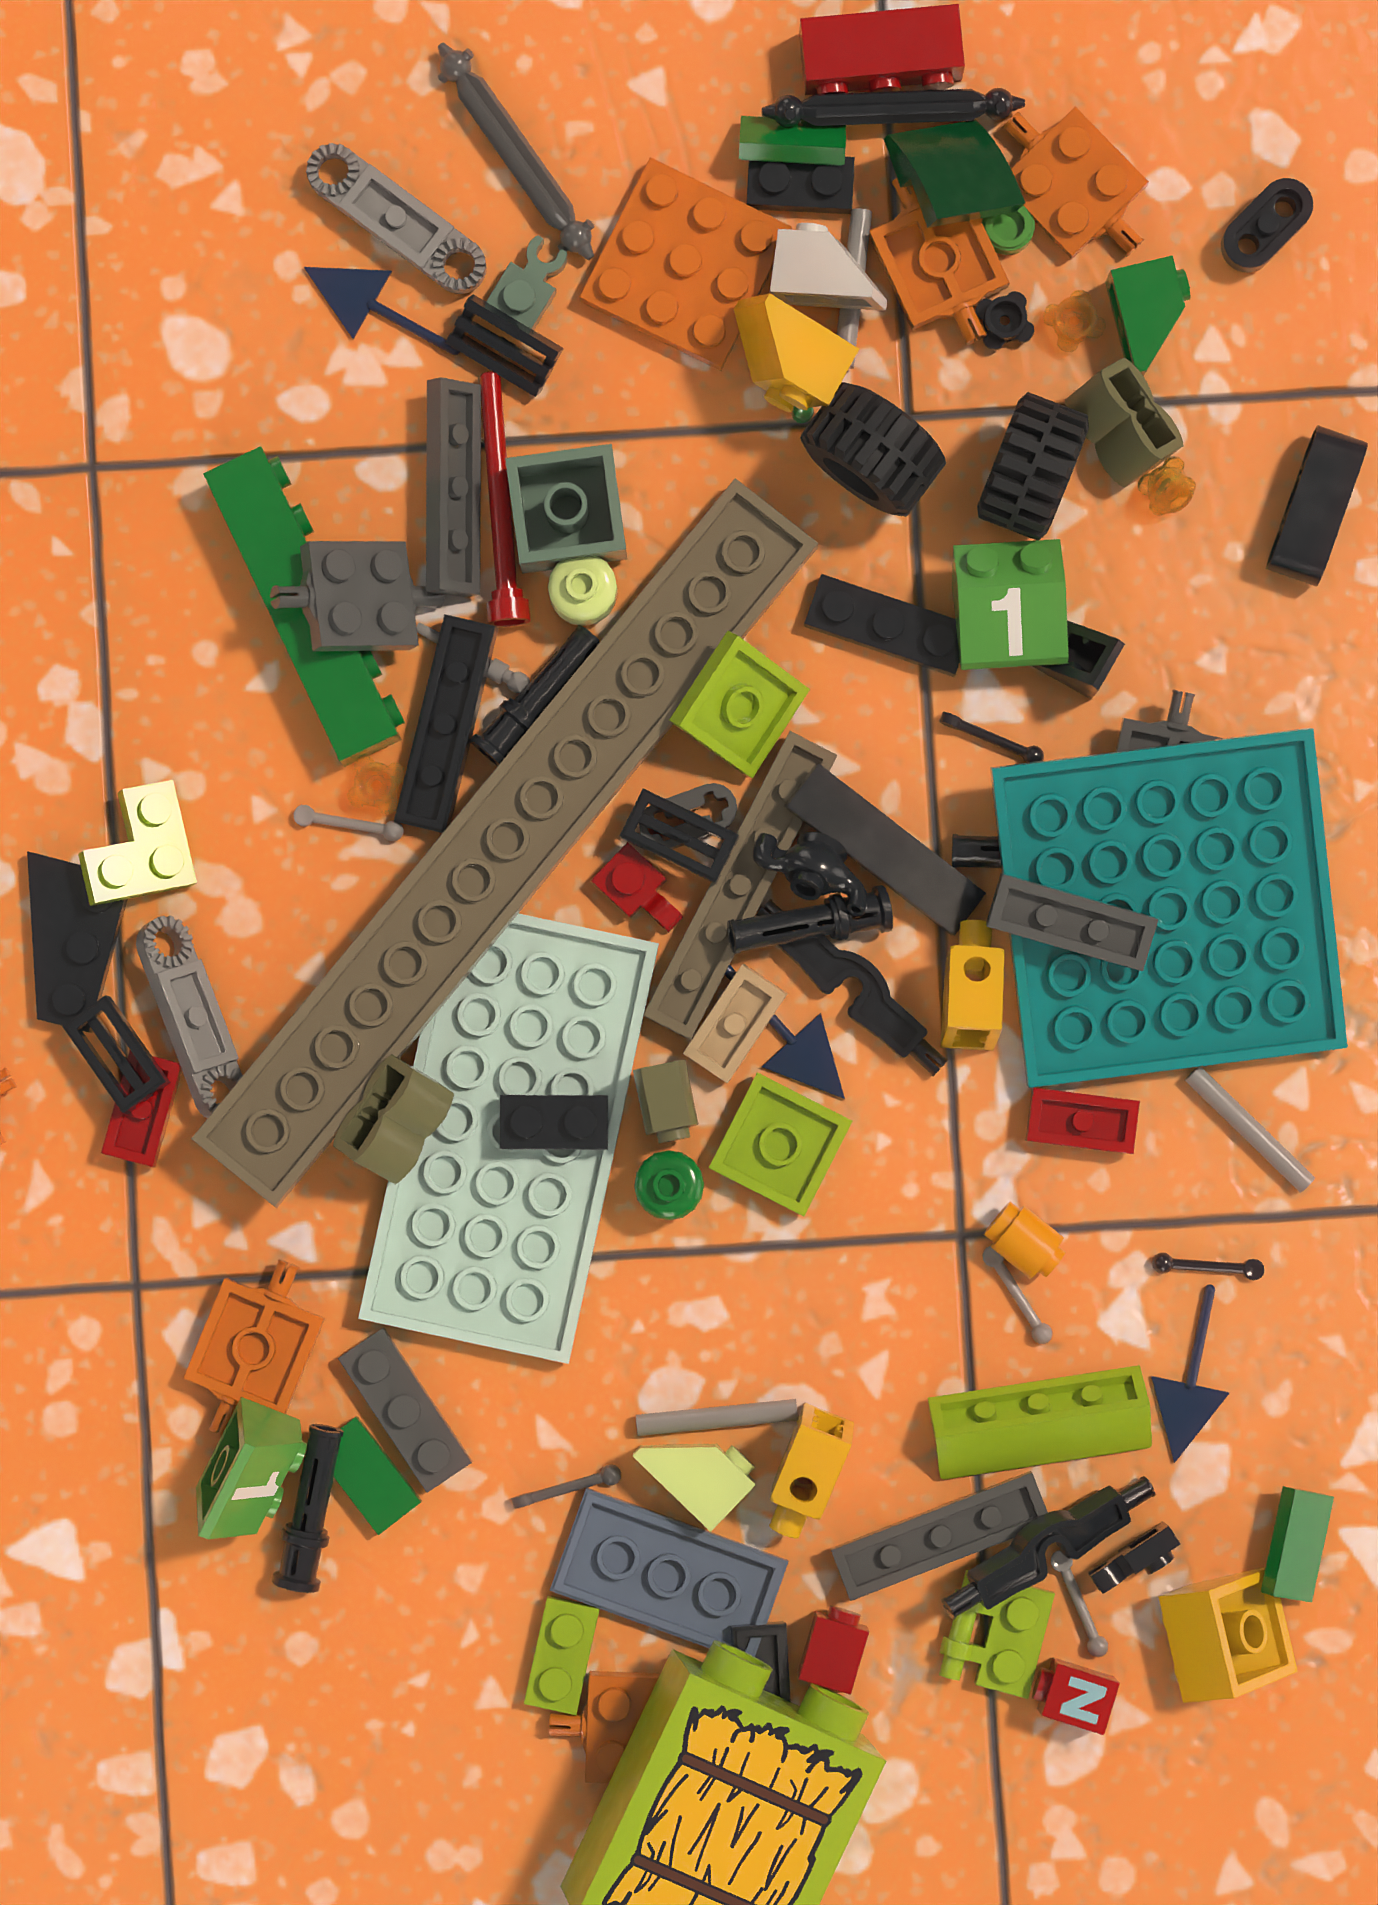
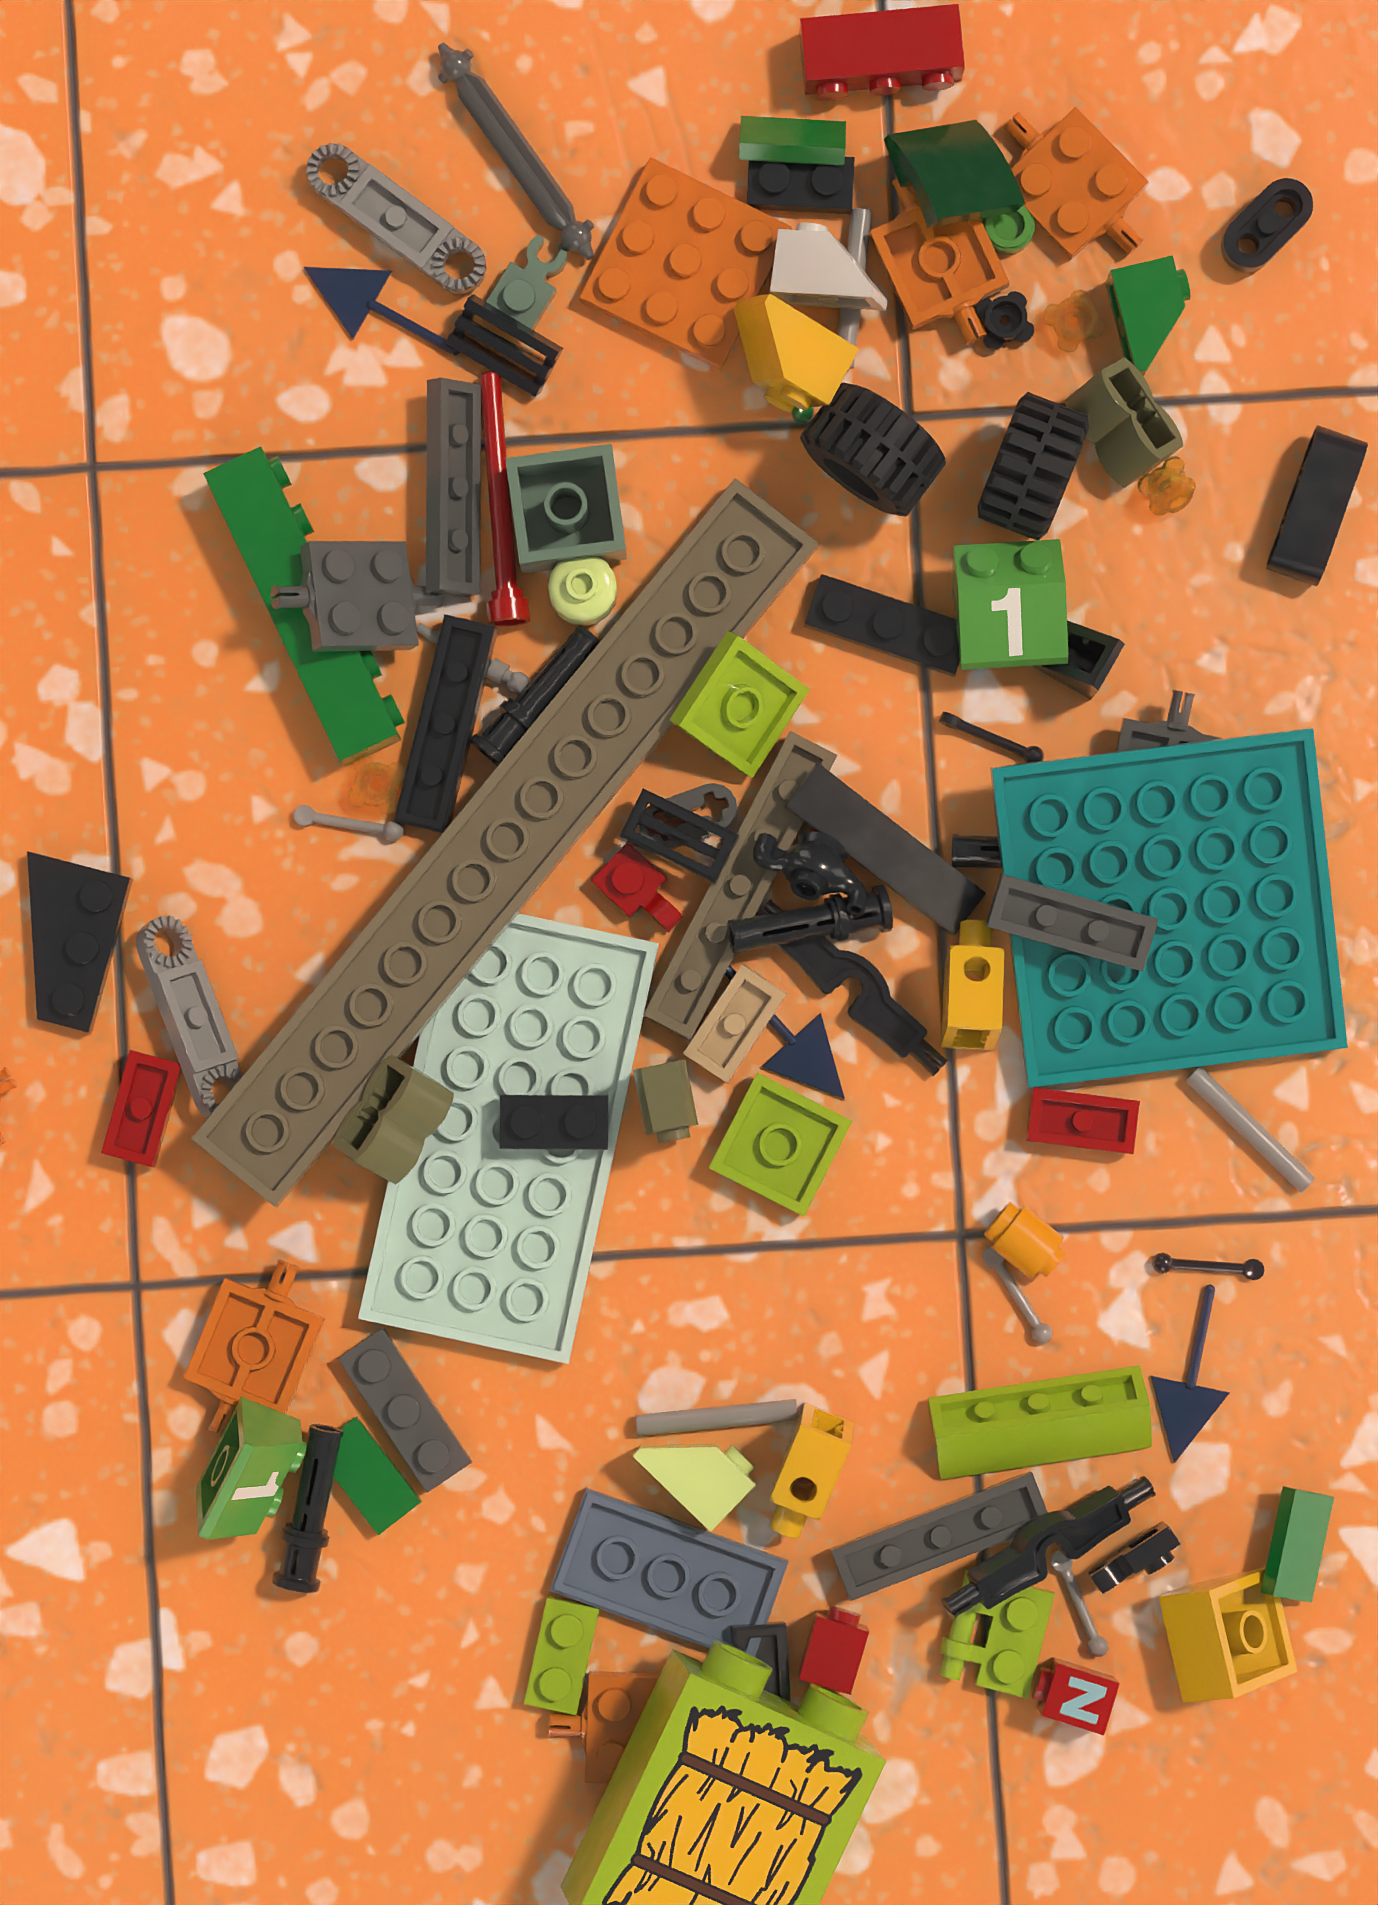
(143, 1090): black tile -> none
(154, 856): plate -> none
(609, 1475): dark grey hinge -> none
(669, 1185): green head -> none
(893, 107): black wheel -> none

